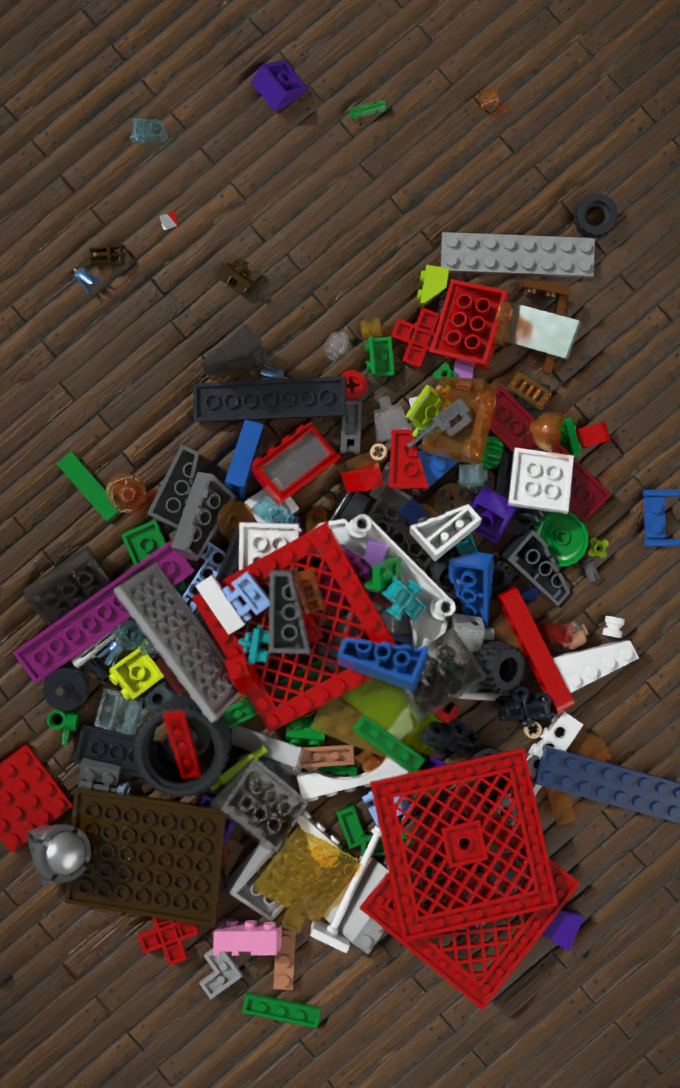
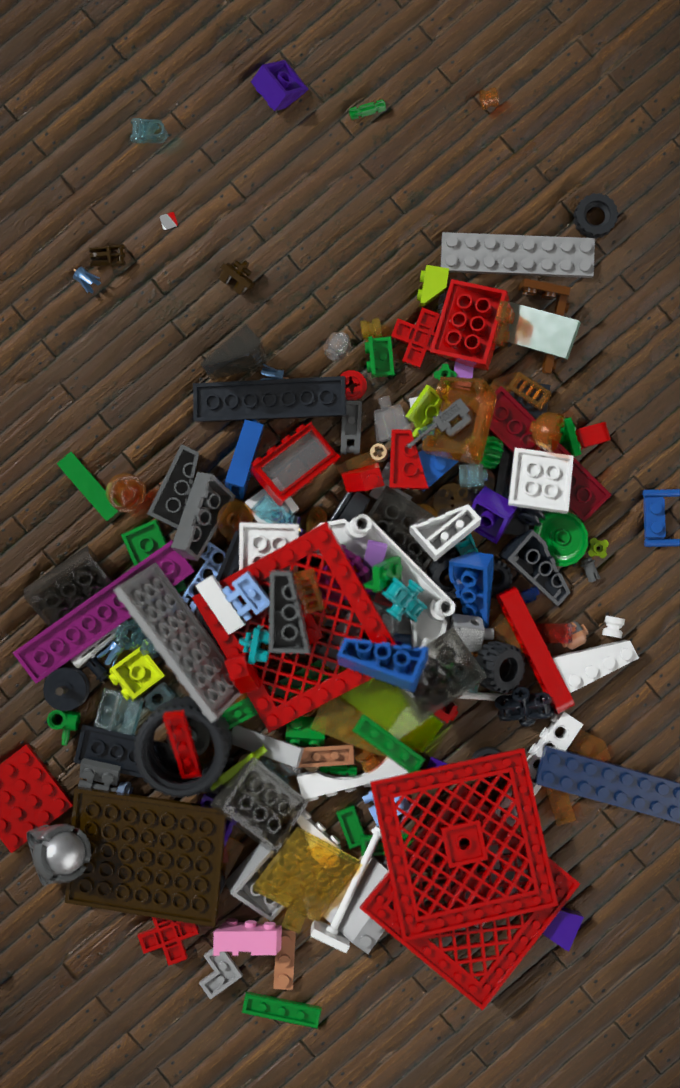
(169, 675): clear red plate -> none
(411, 512): clear blue plate -> none
(447, 738): black axle -> none
(533, 735): tan bush -> none

